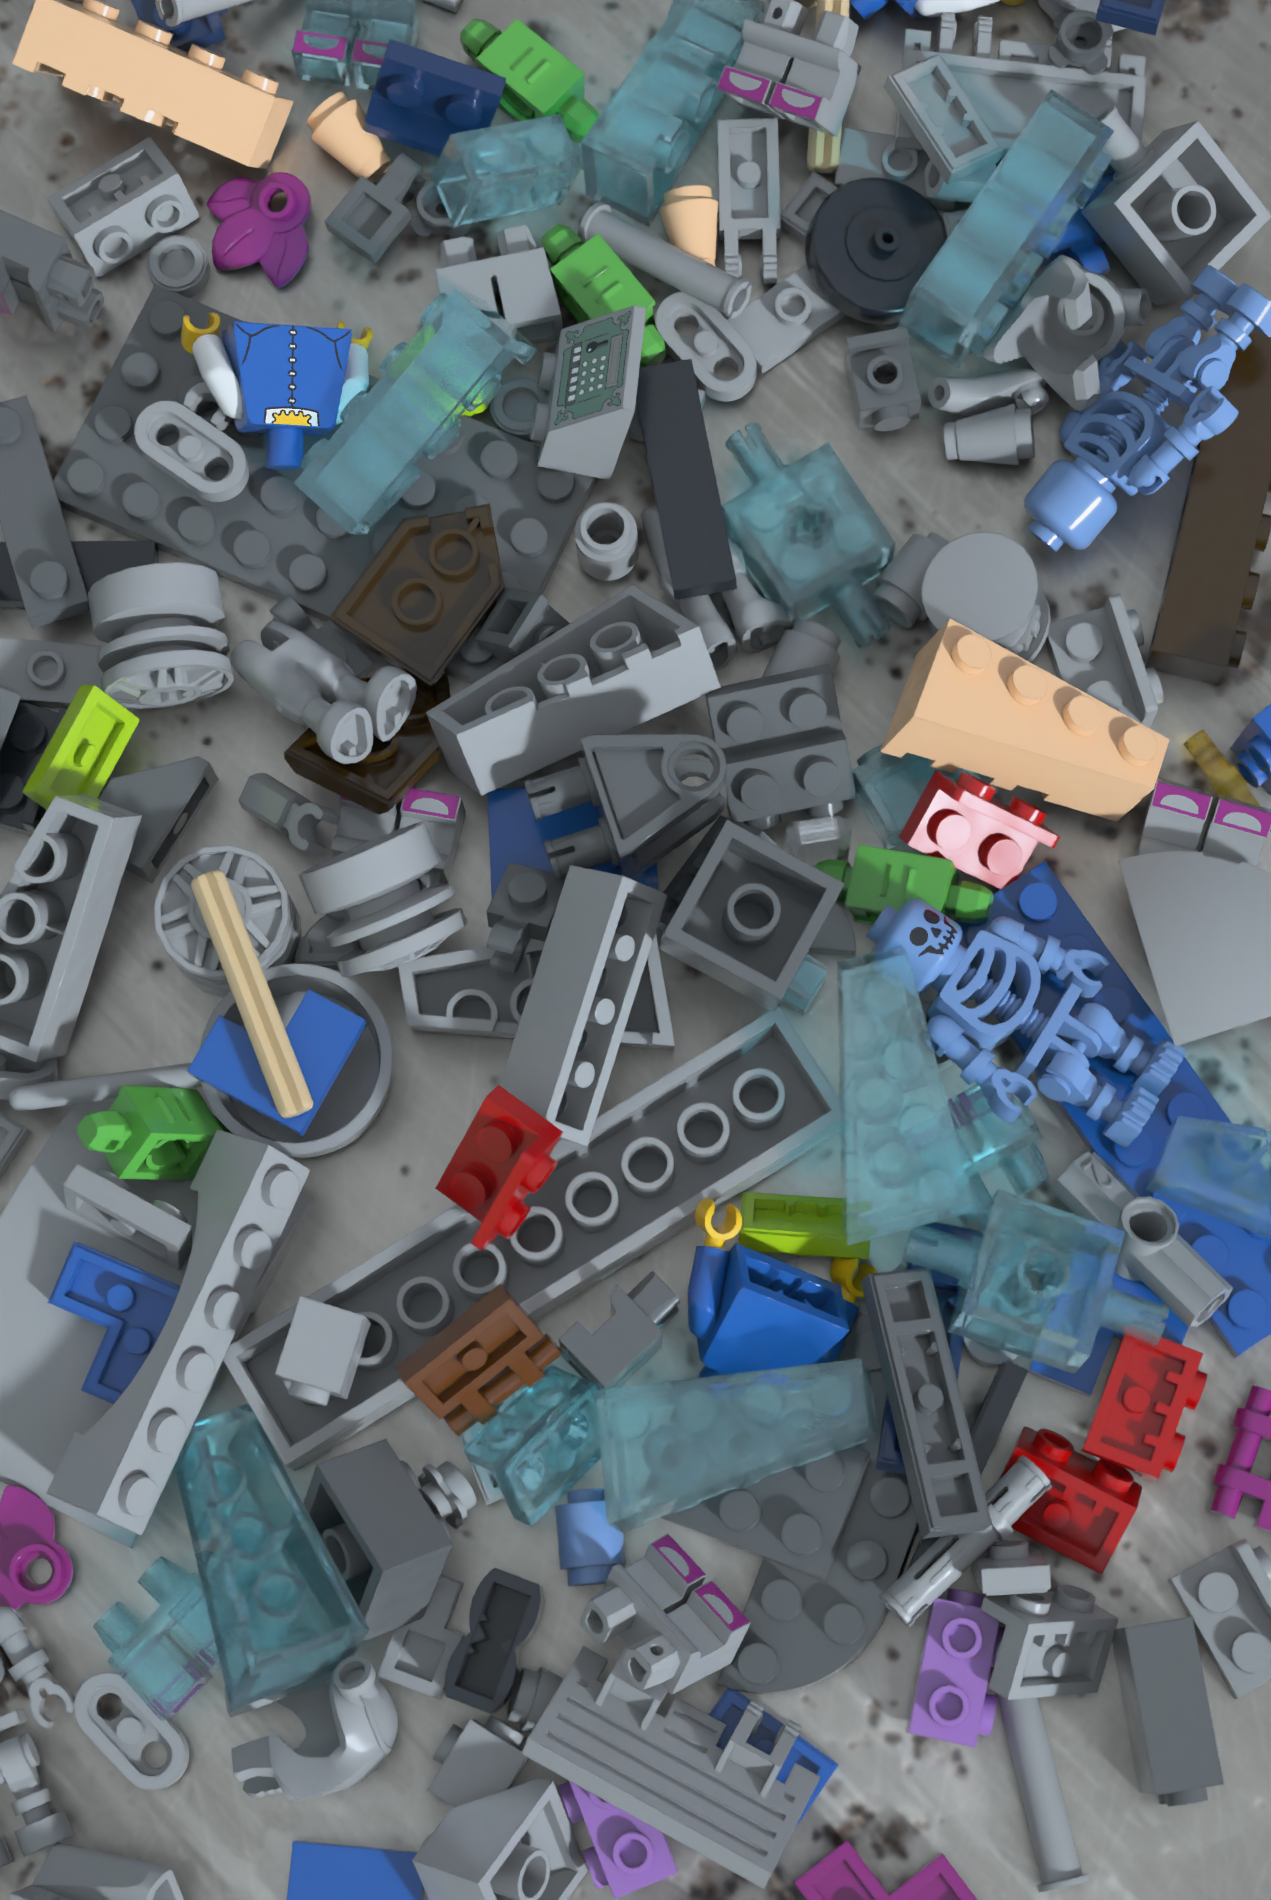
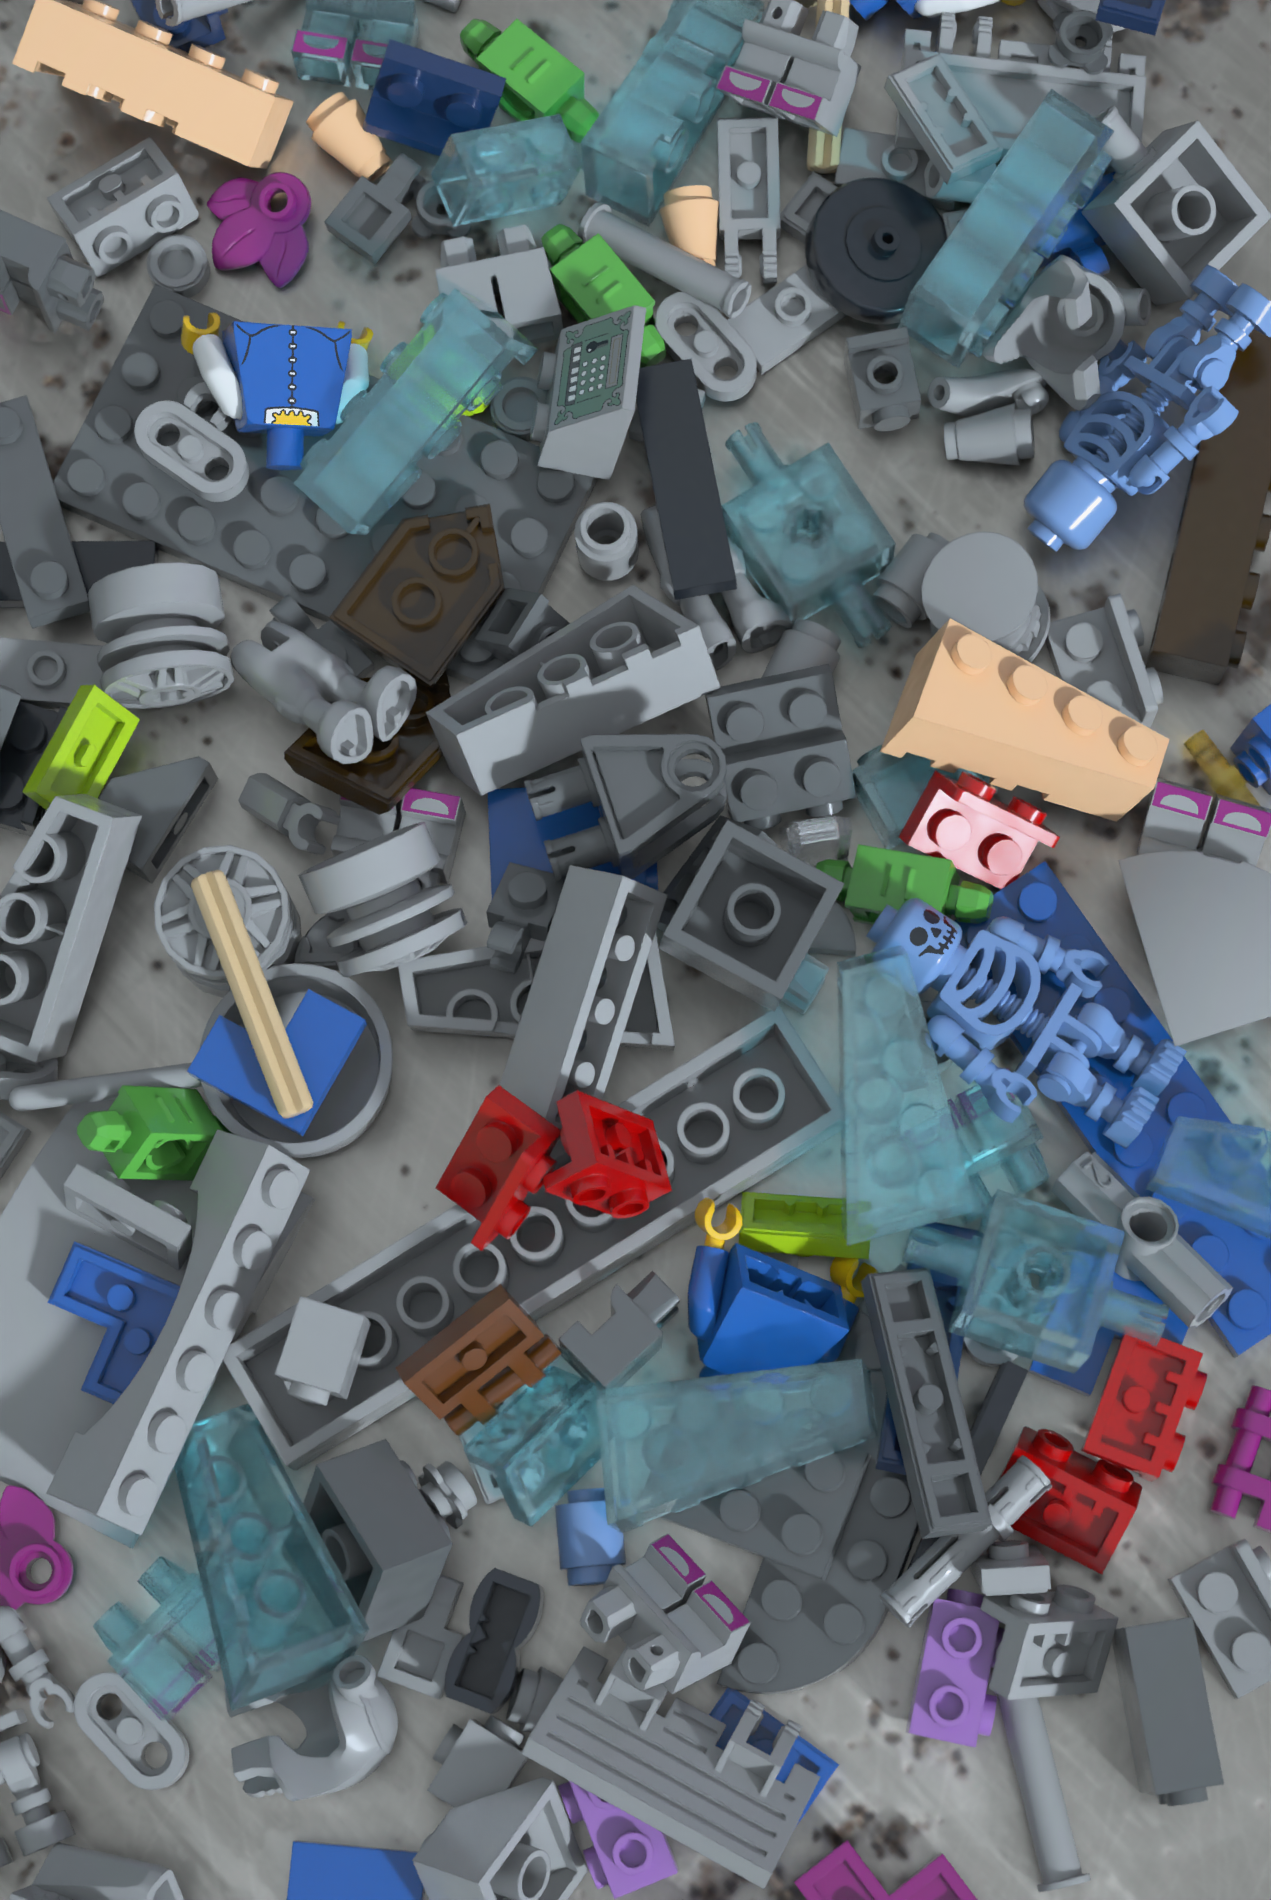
(612, 1155): none -> red bracket

